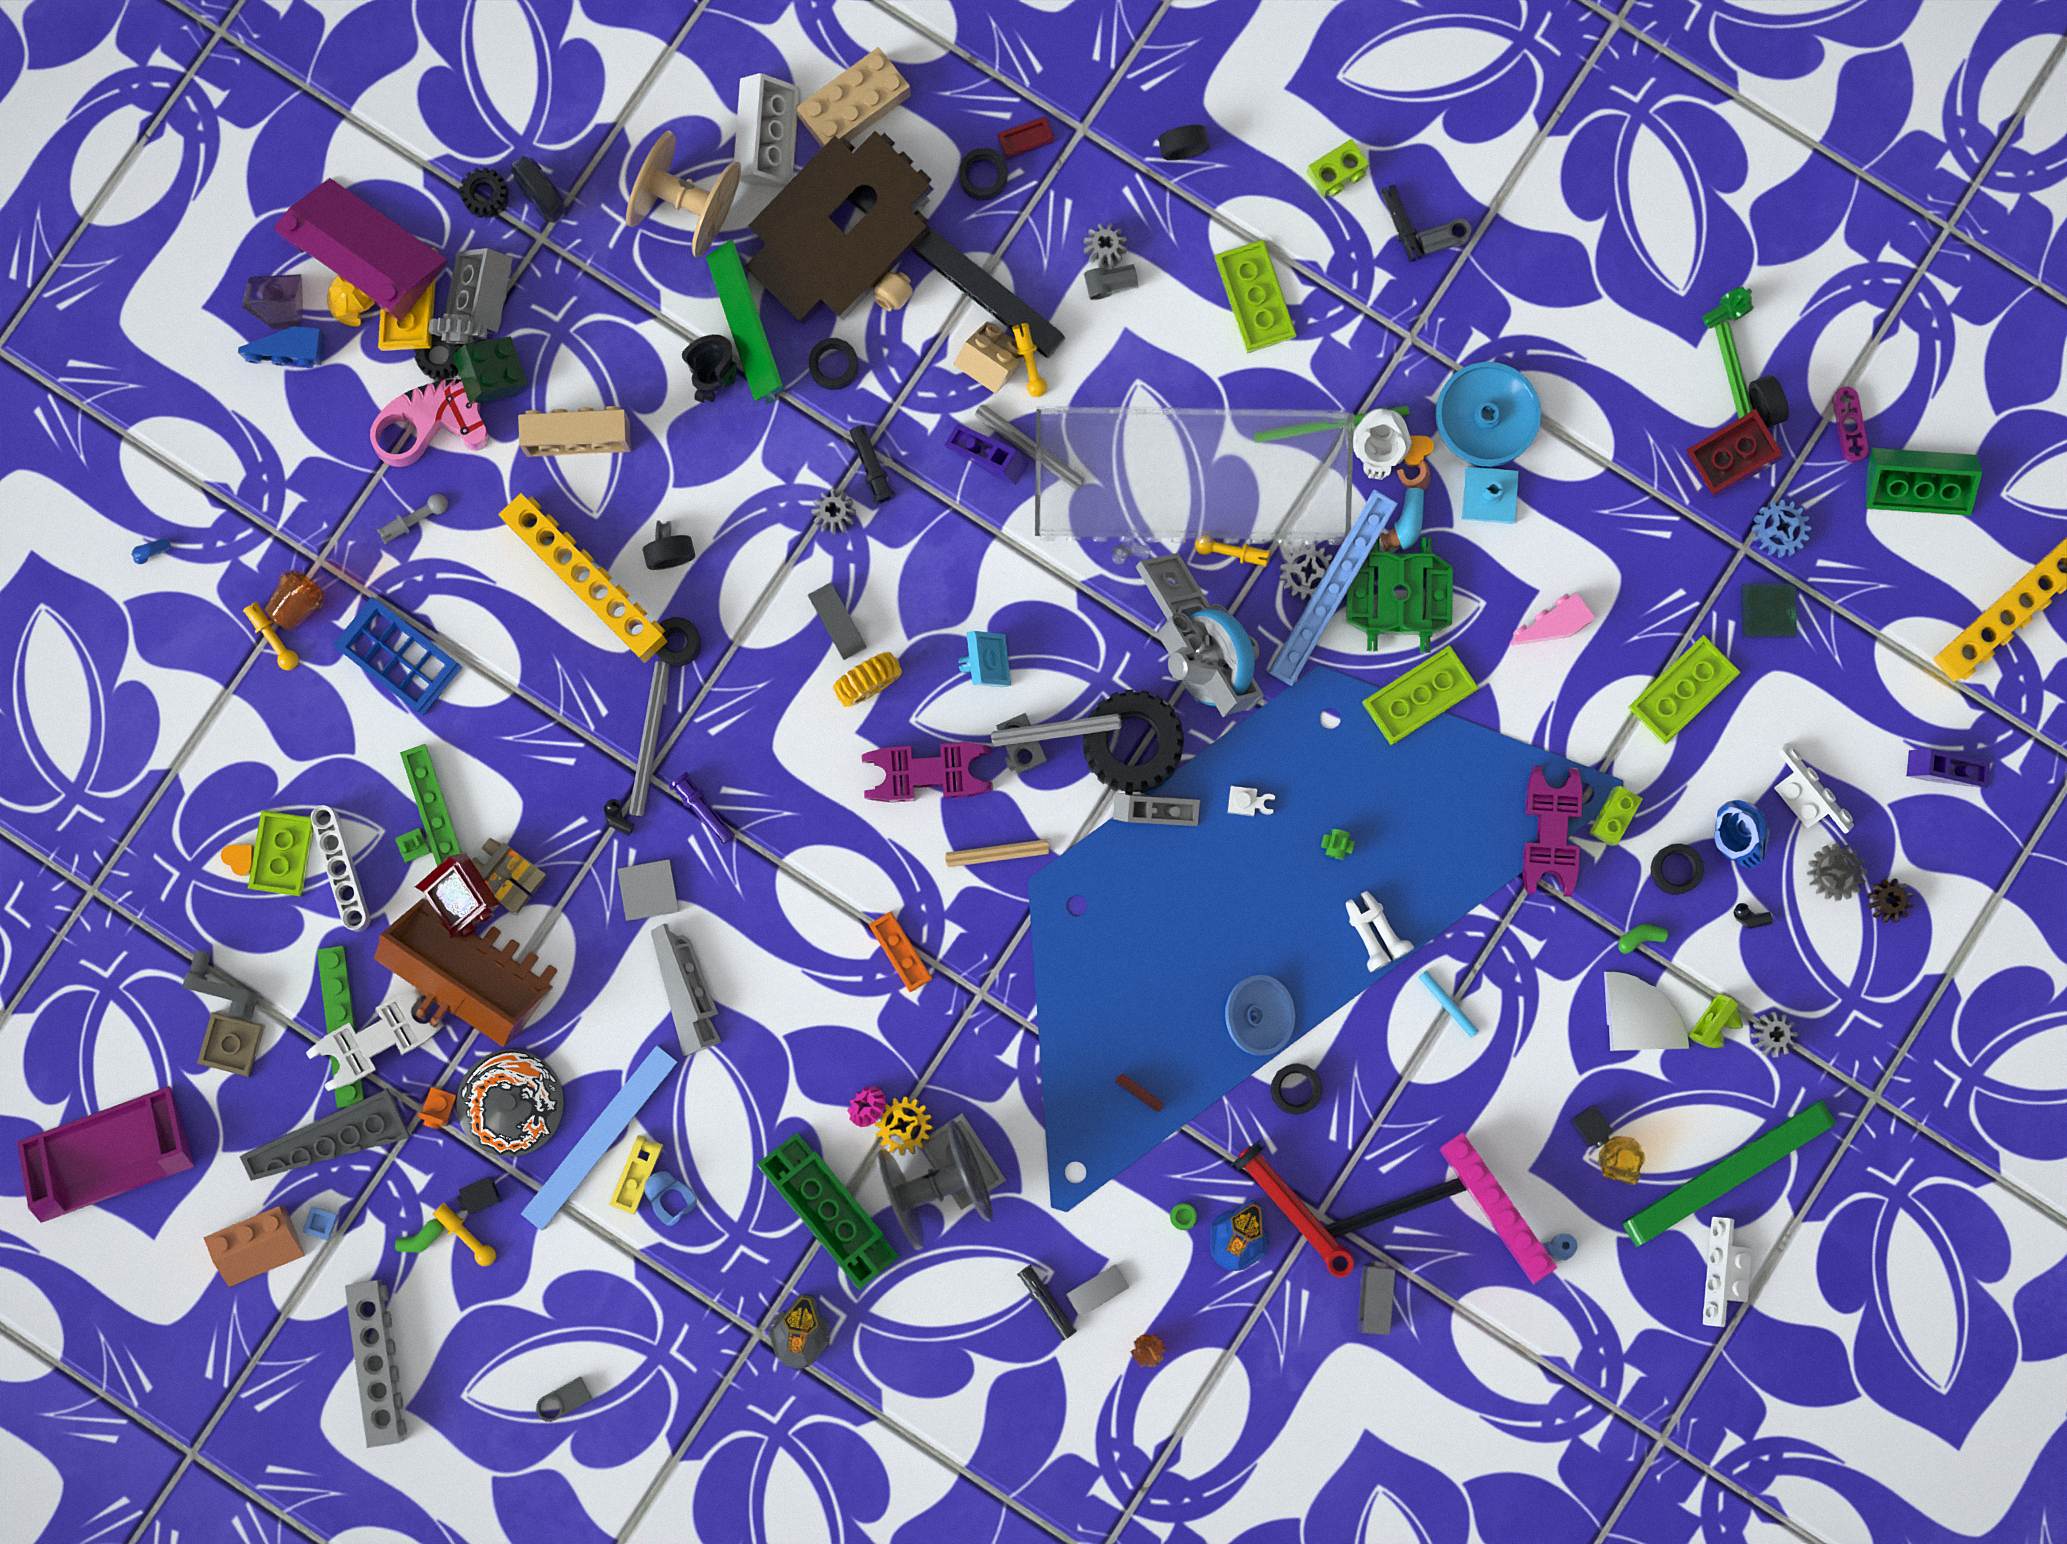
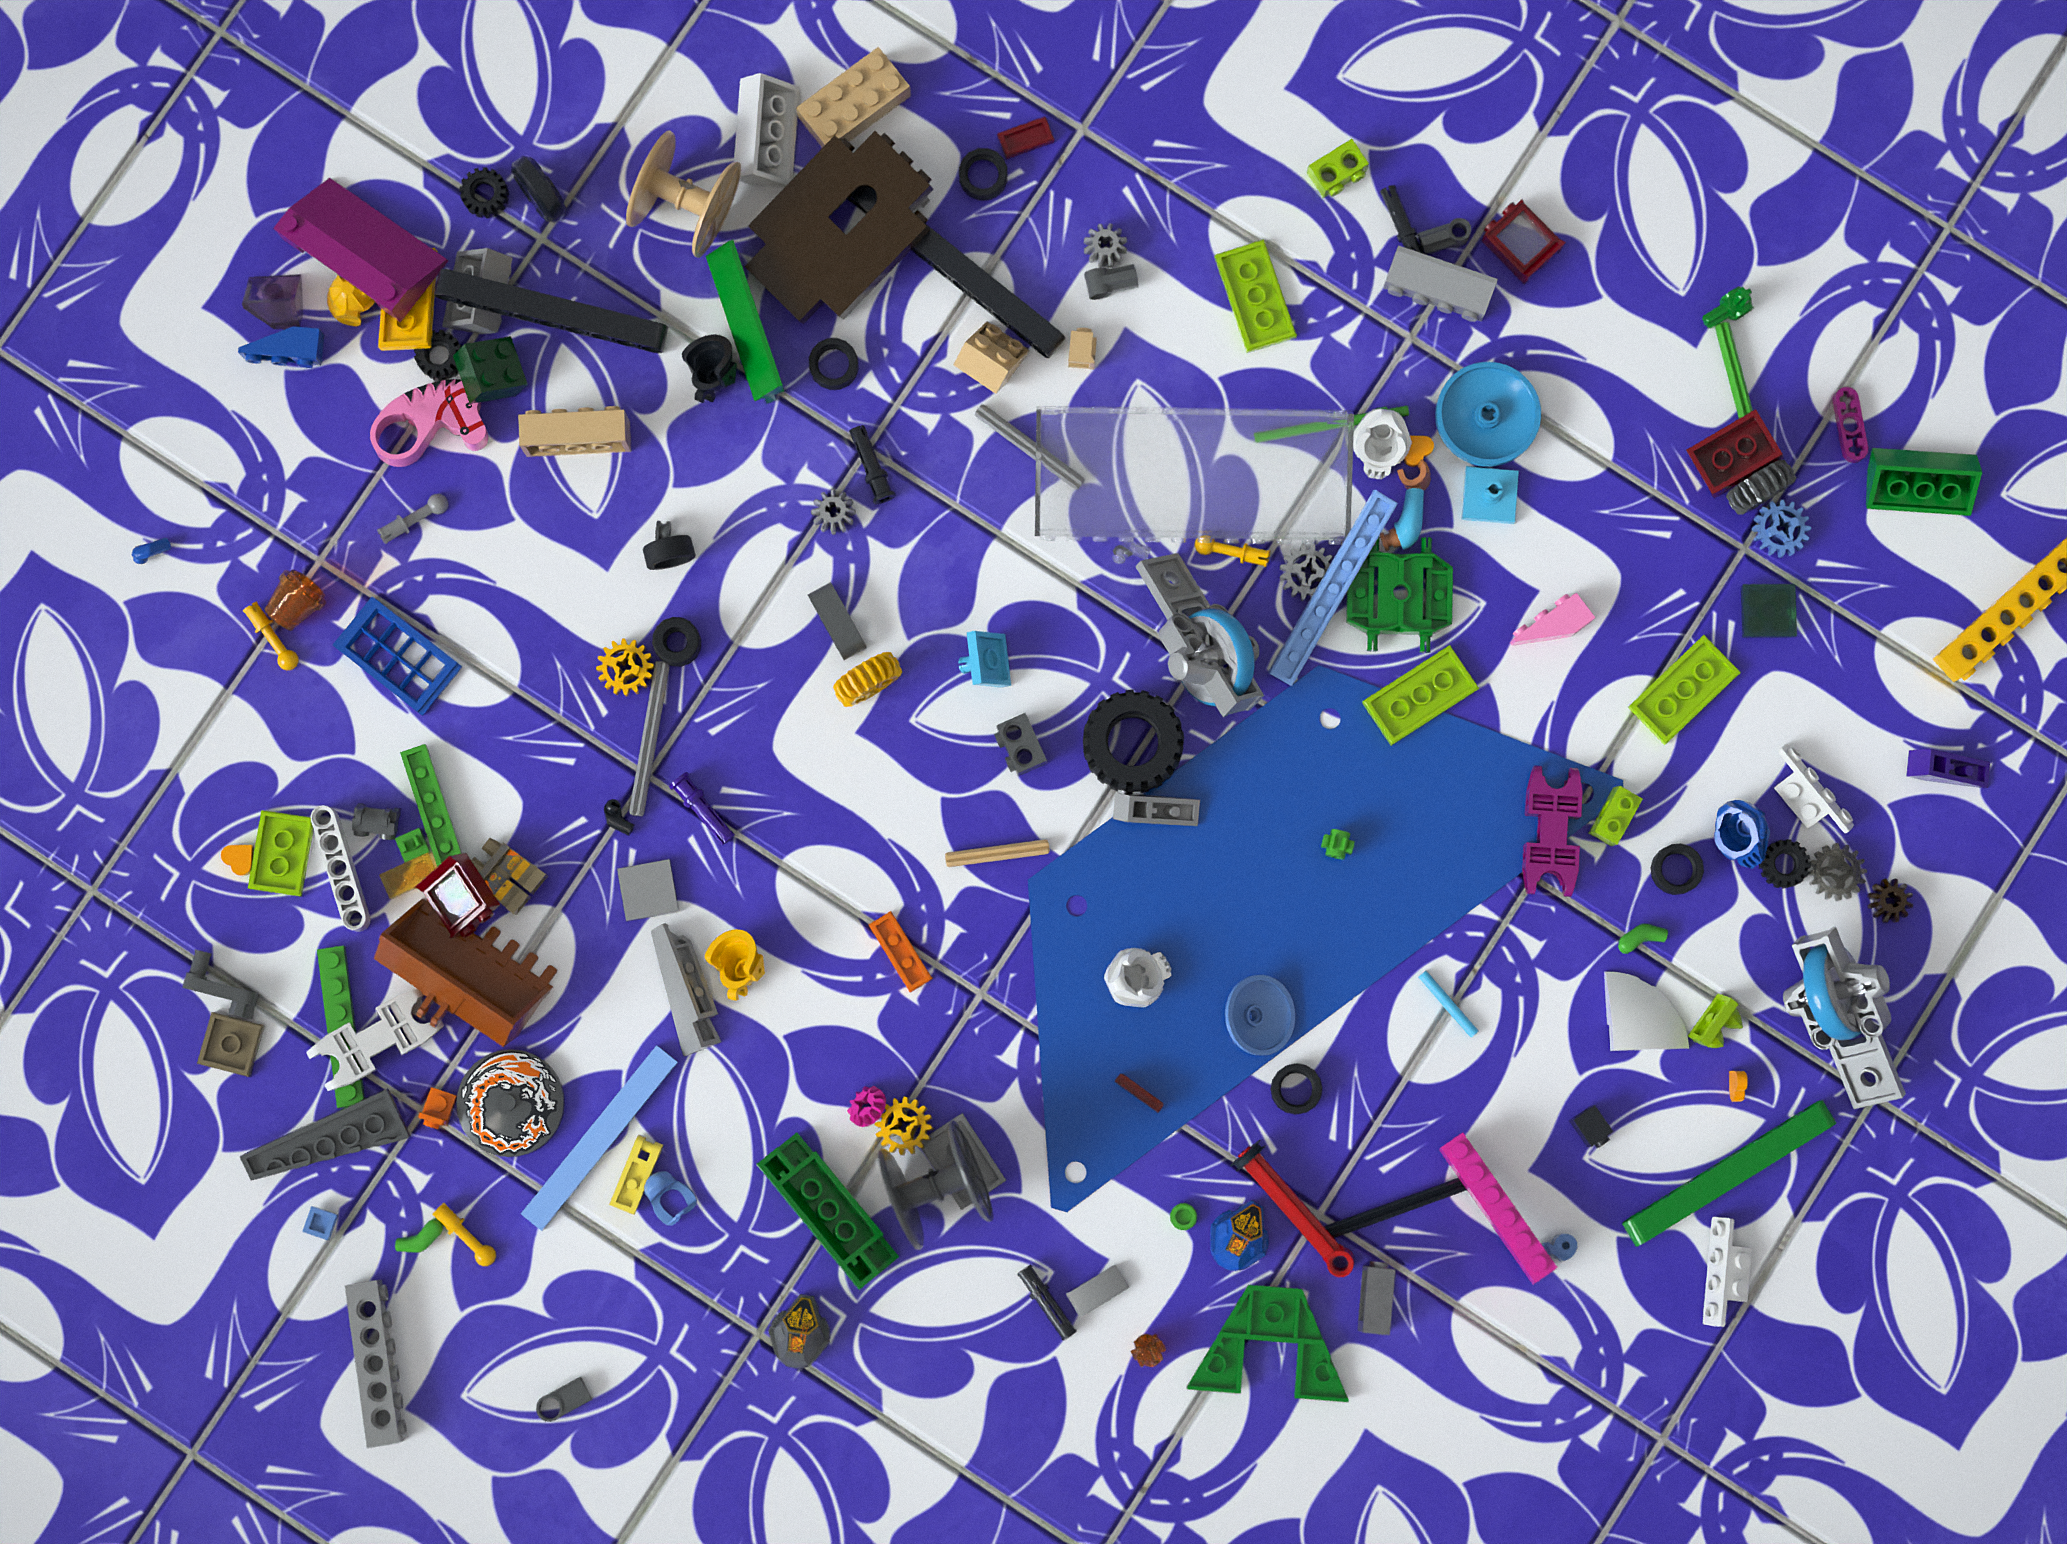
(104, 1155): magenta slope -> none
(254, 1246): nougat slope -> none
(375, 820): none -> dark grey piece
(407, 875): none -> clear yellow plate
(458, 329): light grey gear -> none
(479, 1196): black brick -> none
(518, 514): yellow brick -> none
(550, 311): none -> black beam
(614, 663): none -> yellow gear
(737, 960): none -> yellow helmet
(893, 291): tan head -> none
(927, 772): magenta piece -> none
(987, 453): dark purple slope -> none
(1036, 385): yellow pin -> none
(1056, 730): light grey axle -> none
(1082, 349): none -> tan window
(1137, 977): none -> white helmet
(1183, 142): black tyre -> none
(1244, 801): white plate -> none
(1274, 1316): none -> green wing
(1395, 946): white piece -> none
(1439, 284): none -> light grey slope
(1521, 240): none -> dark red window
(1622, 1159): clear yellow cap -> none
(1737, 1085): none -> light orange tile
(1750, 919): black arm -> none
(1761, 487): none -> dark grey gear
(1768, 1026): light grey gear -> none
(1769, 400): black tyre -> none
(1800, 864): none -> black tyre
(1841, 1001): none -> light grey piece

